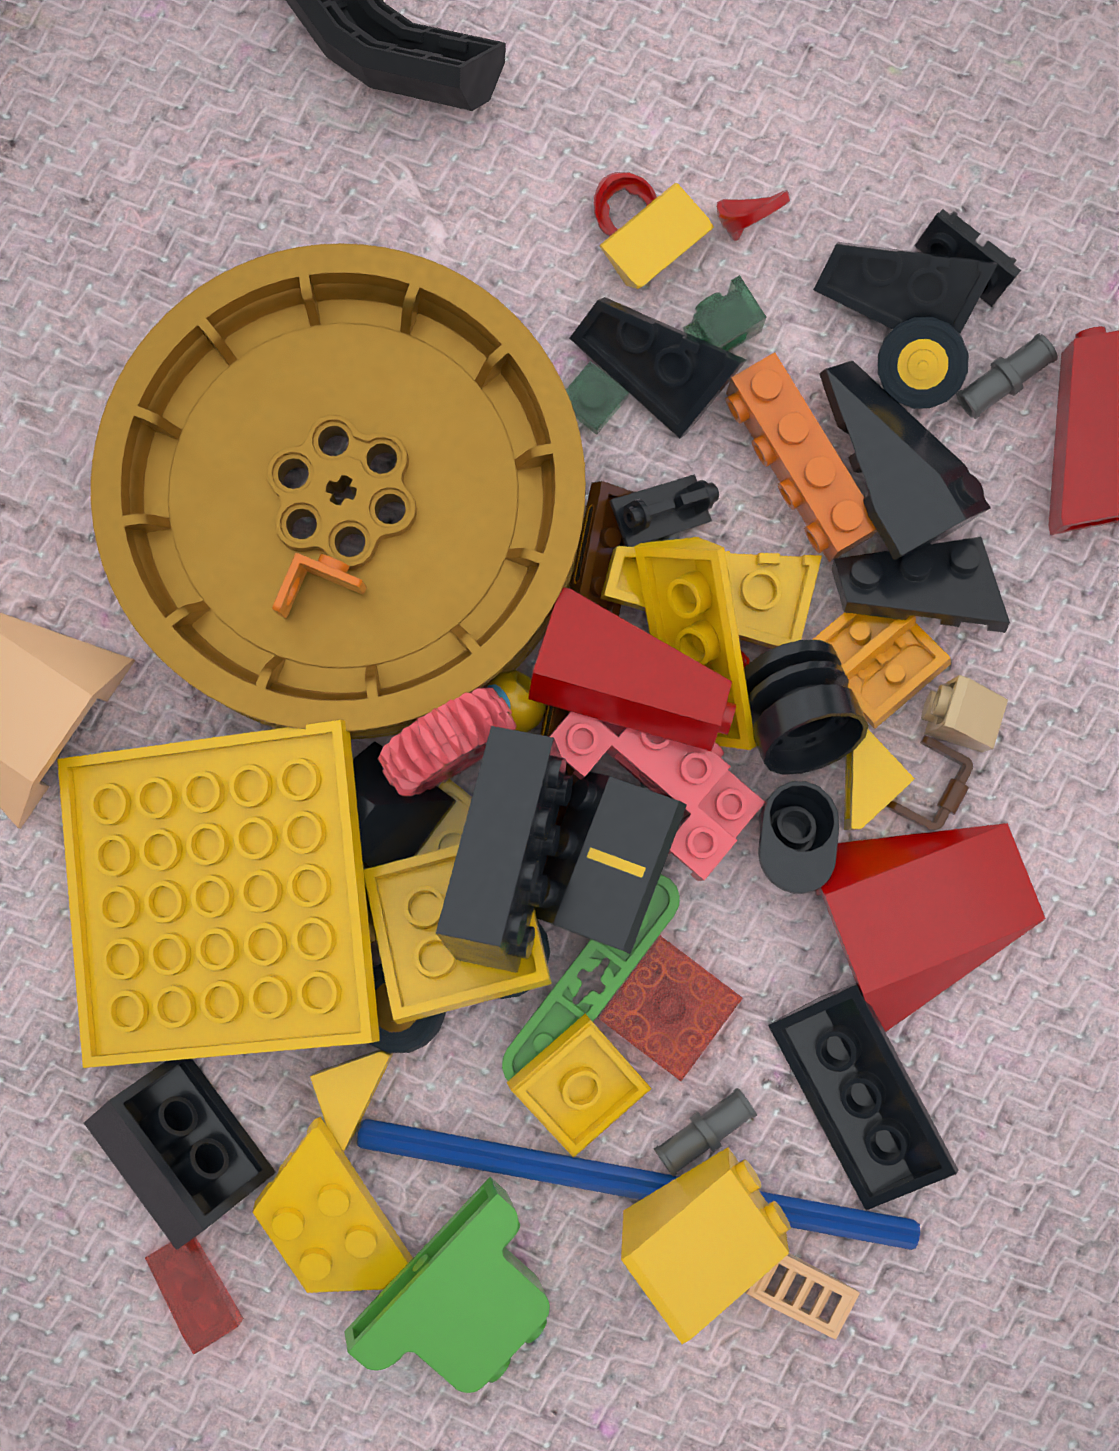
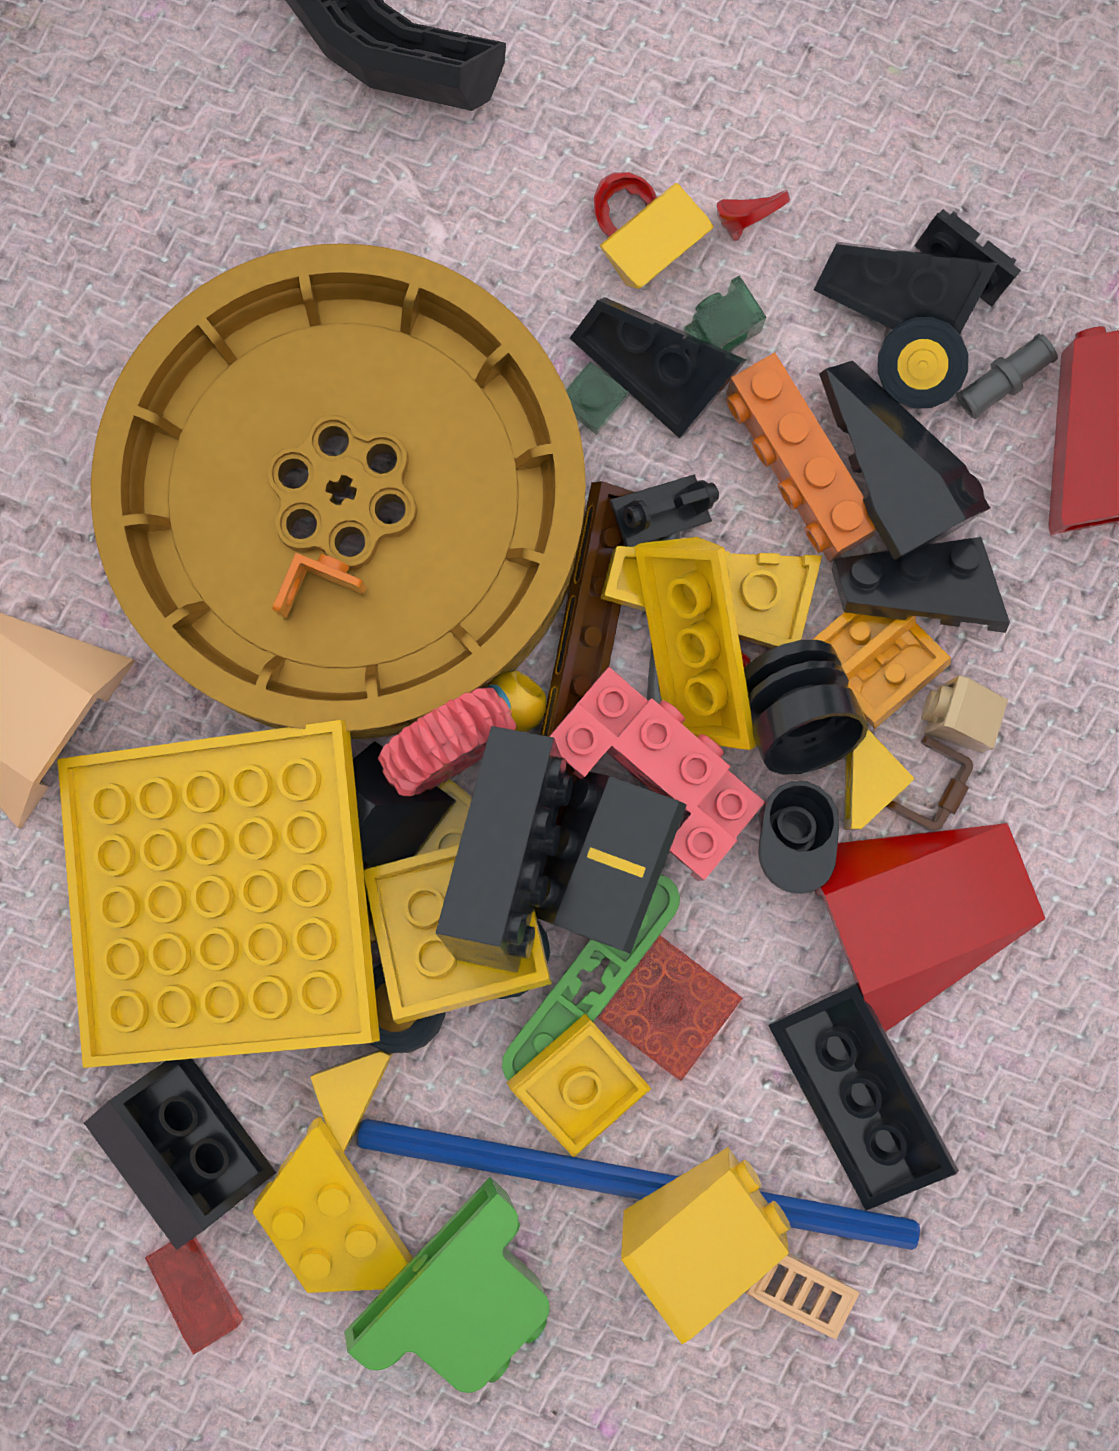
(627, 677): red slope -> none
(705, 1131): dark grey pin -> none

